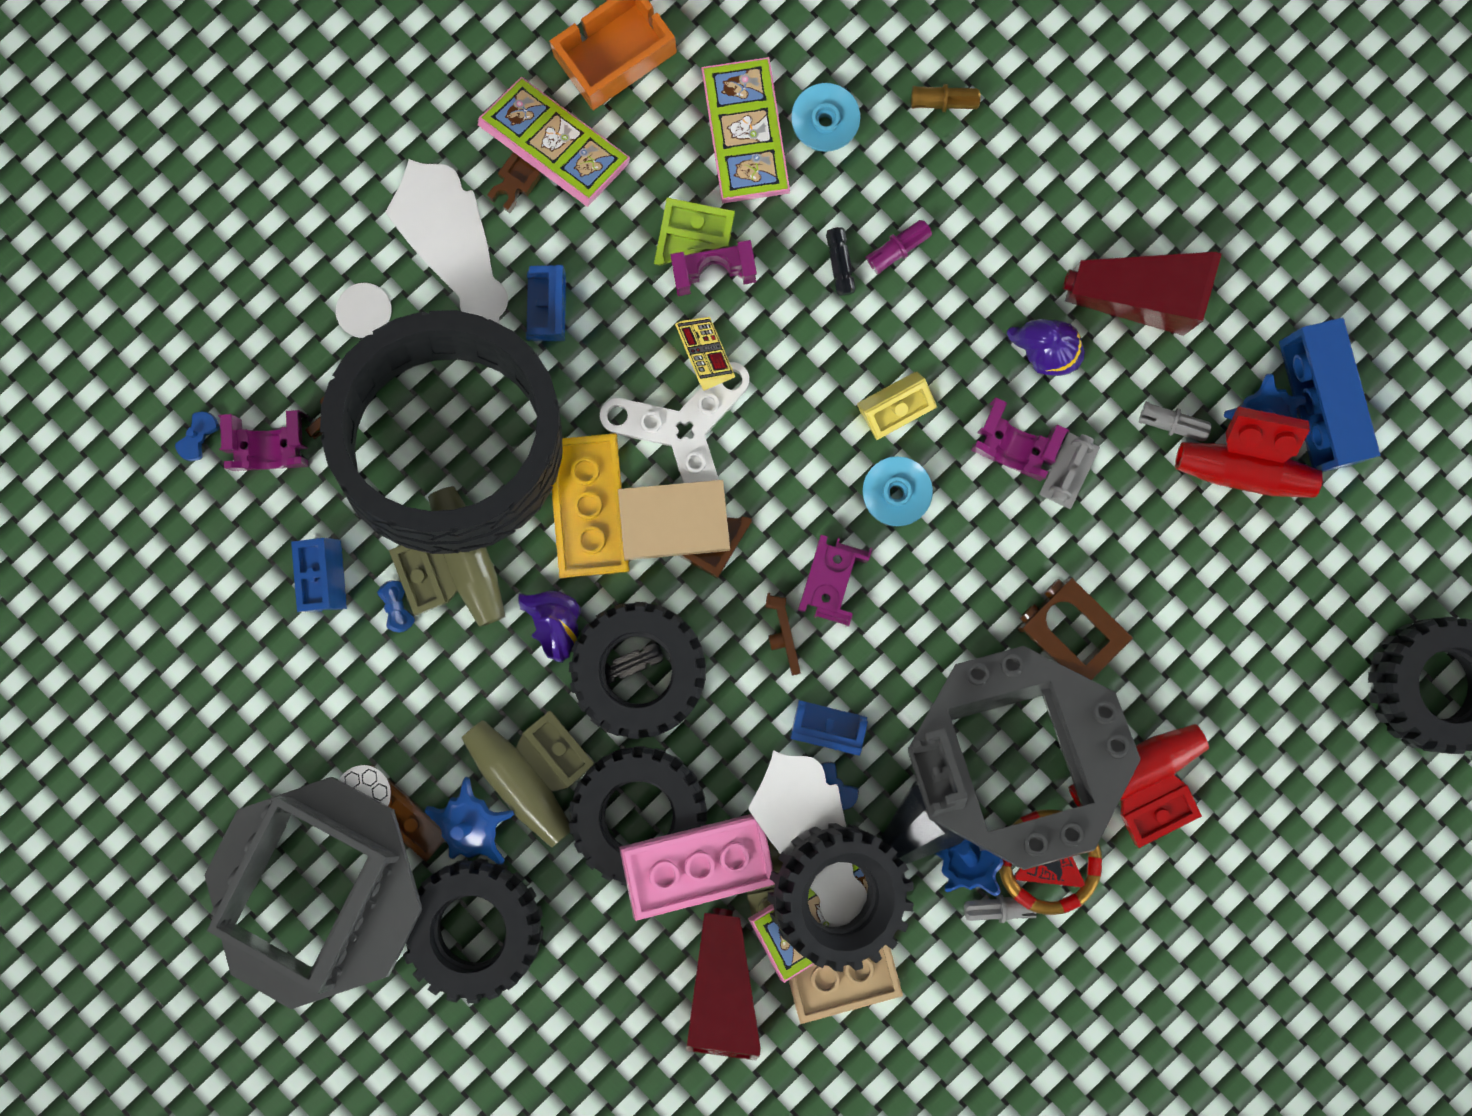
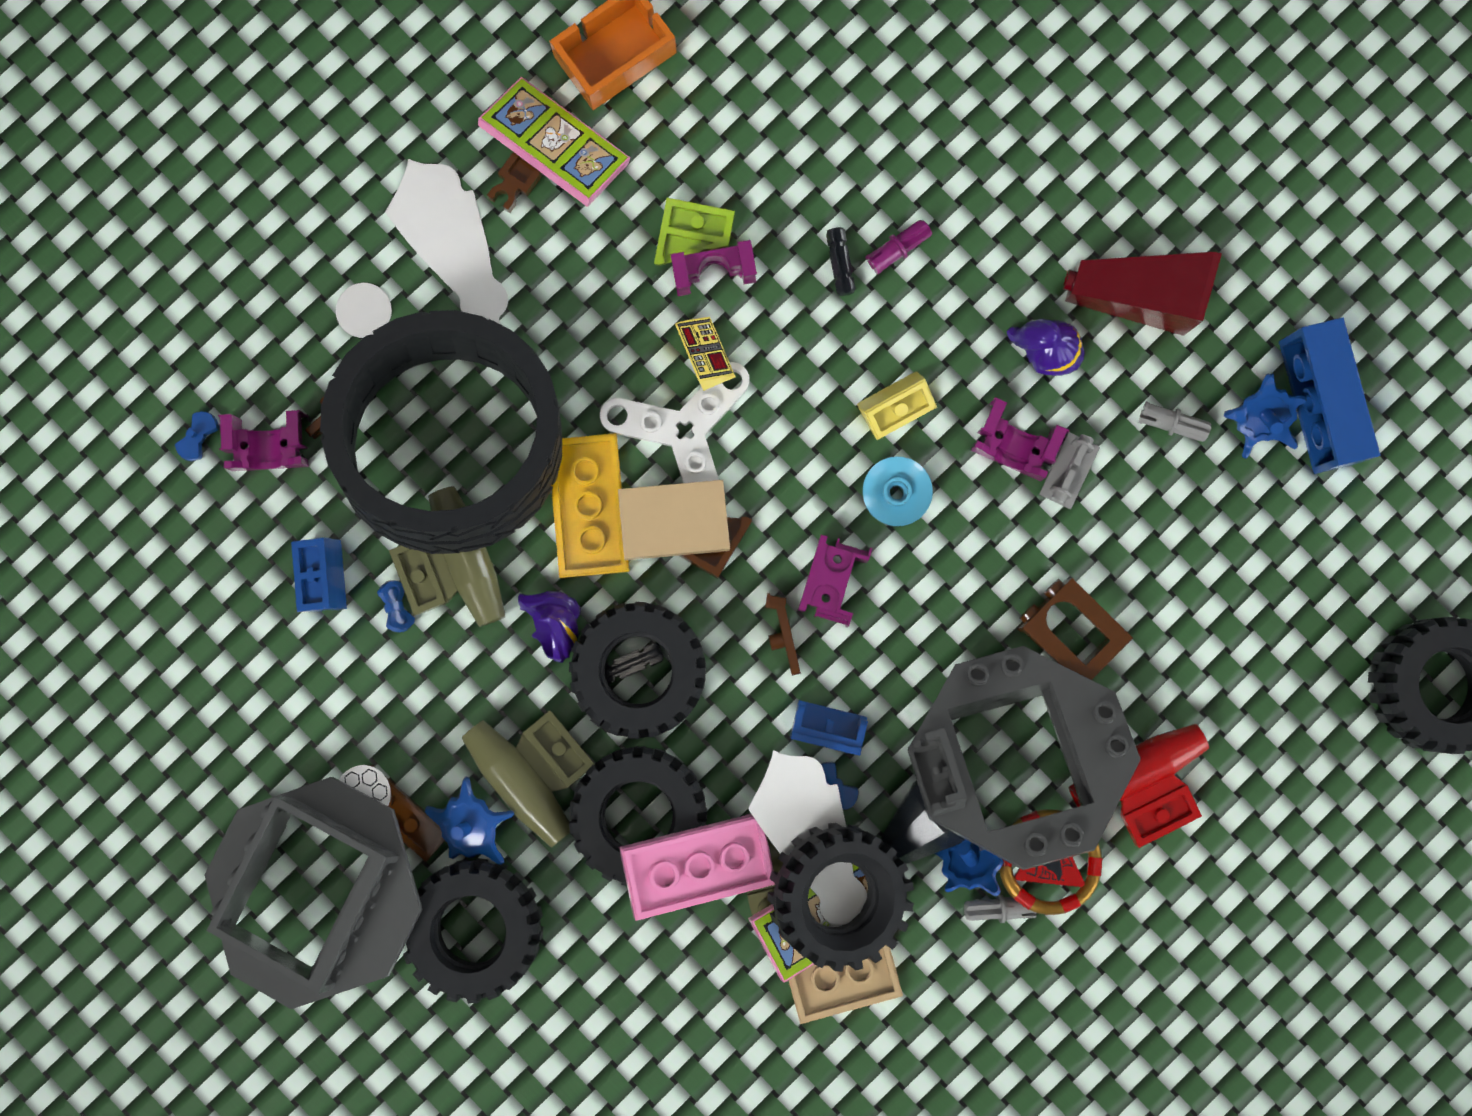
(546, 303): blue hinge -> none
(723, 1002): dark red slope -> none
(745, 130): tile -> none
(825, 101): medium azure dish -> none
(945, 98): pearl gold axle -> none
(1255, 456): red plate -> none

